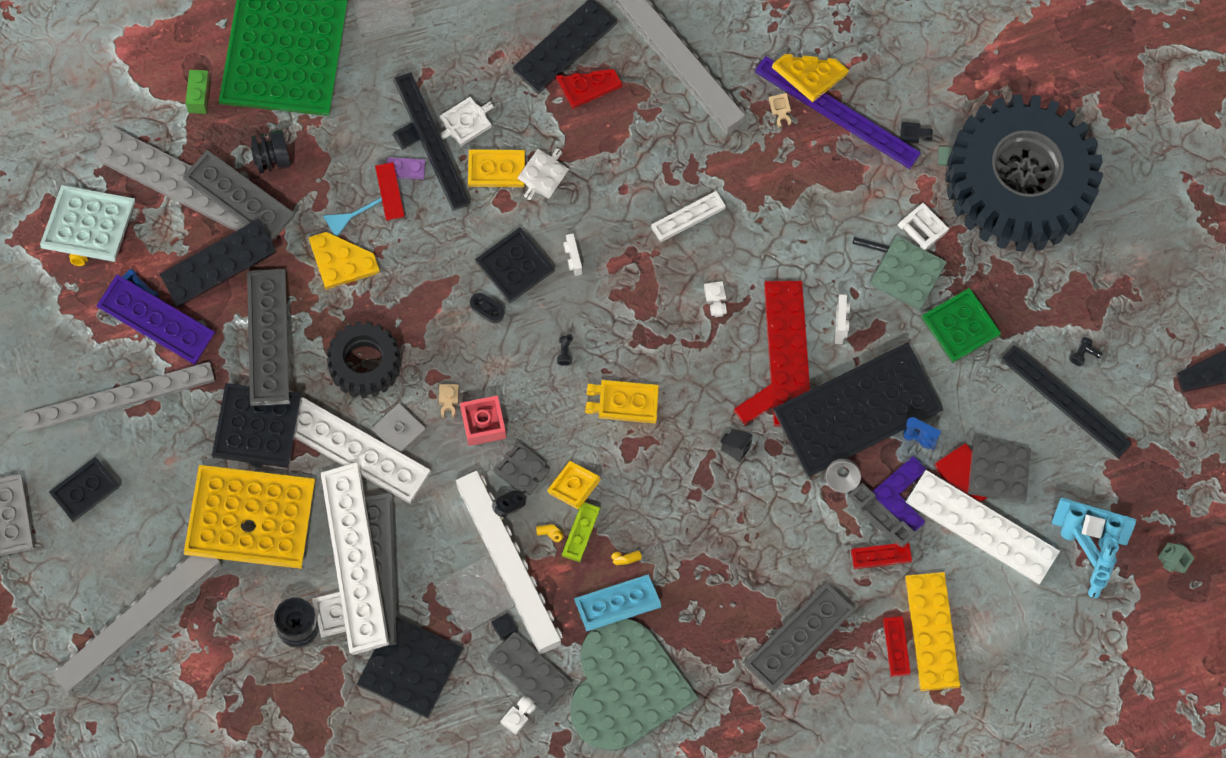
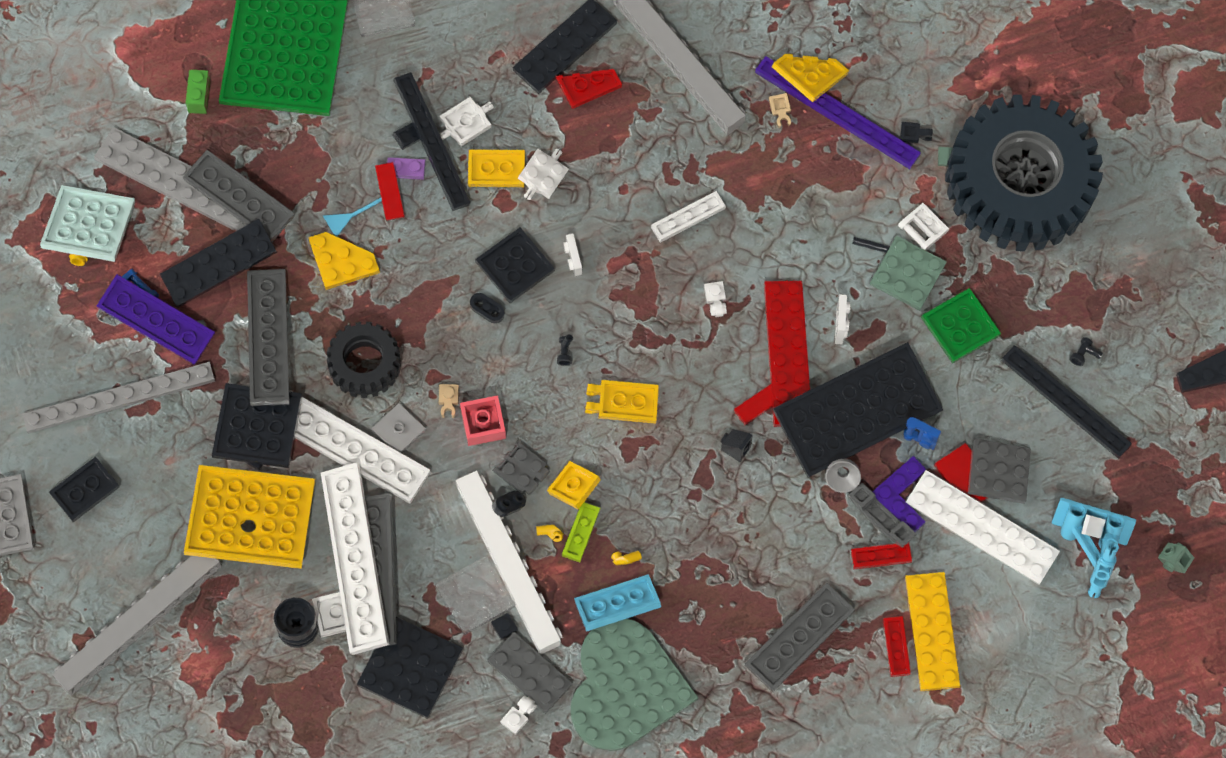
(270, 151): black wheel -> none

